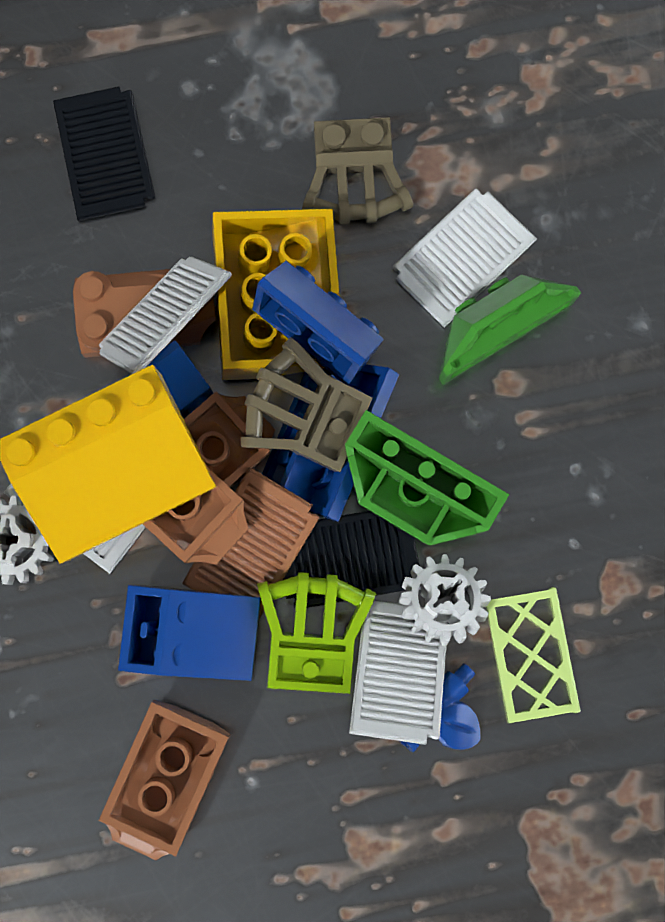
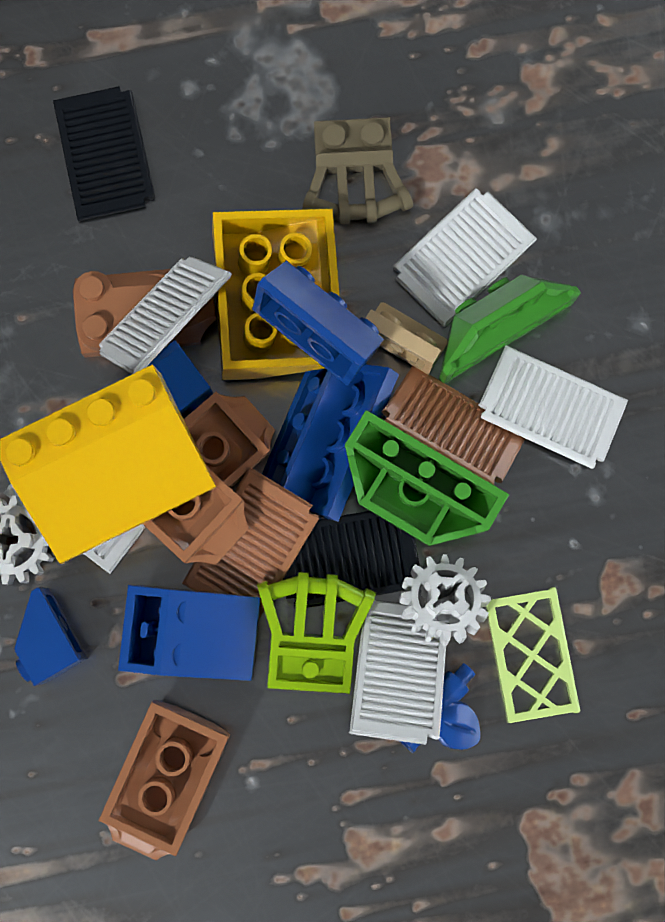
(46, 640): none -> blue slope
(328, 420): dark tan plate -> none
(407, 337): none -> tan bracket
(452, 426): none -> nougat window
(552, 407): none -> white window

